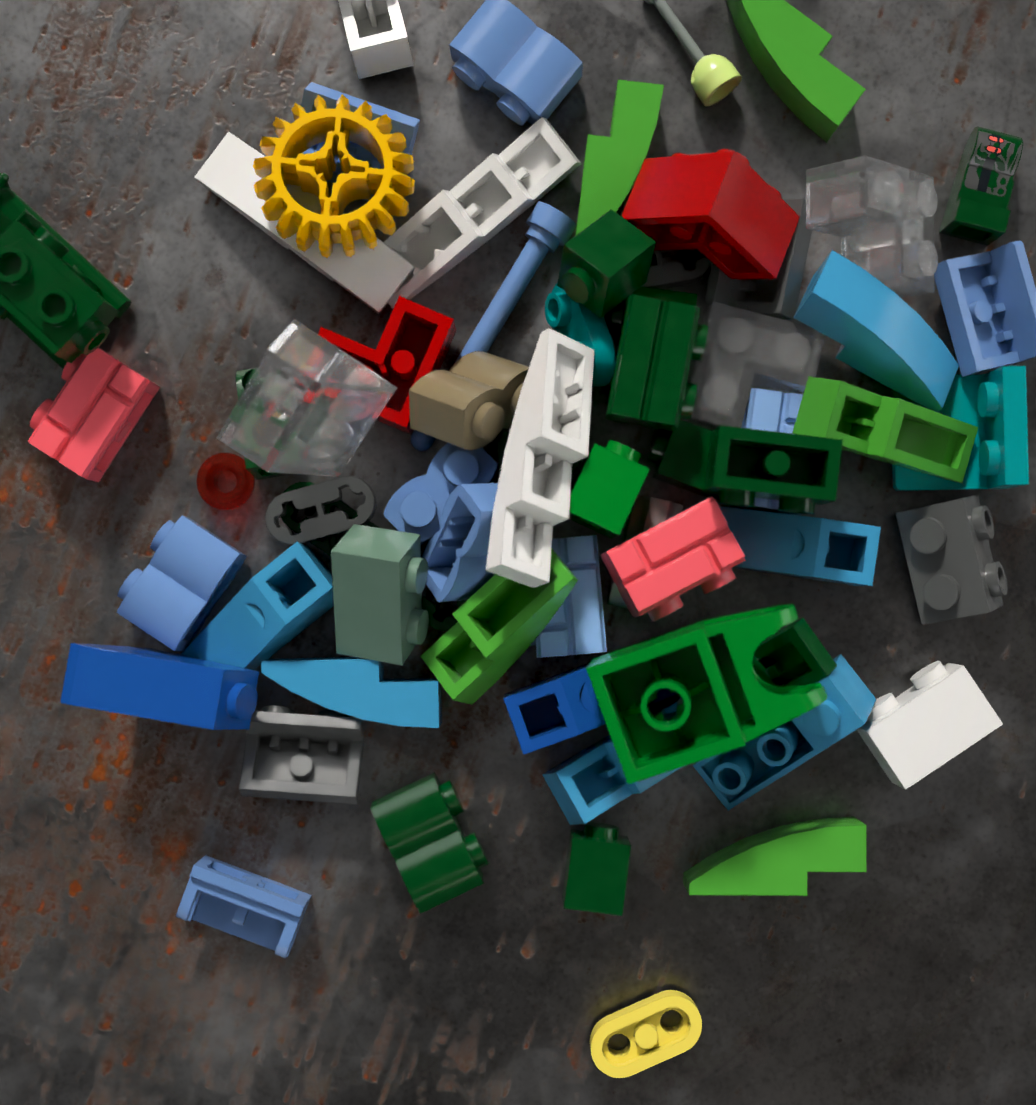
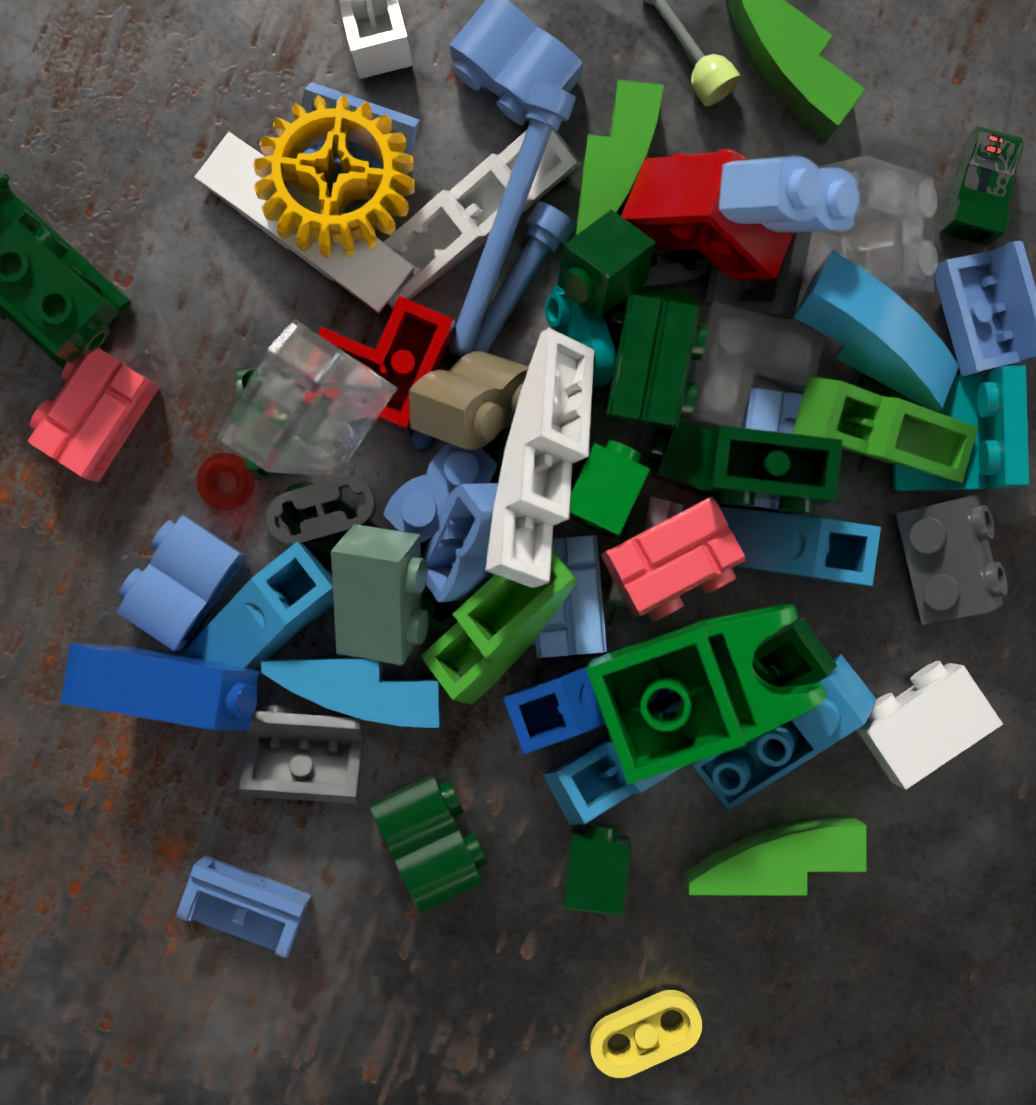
(546, 111): none -> medium blue piece
(788, 195): none -> light blue brick

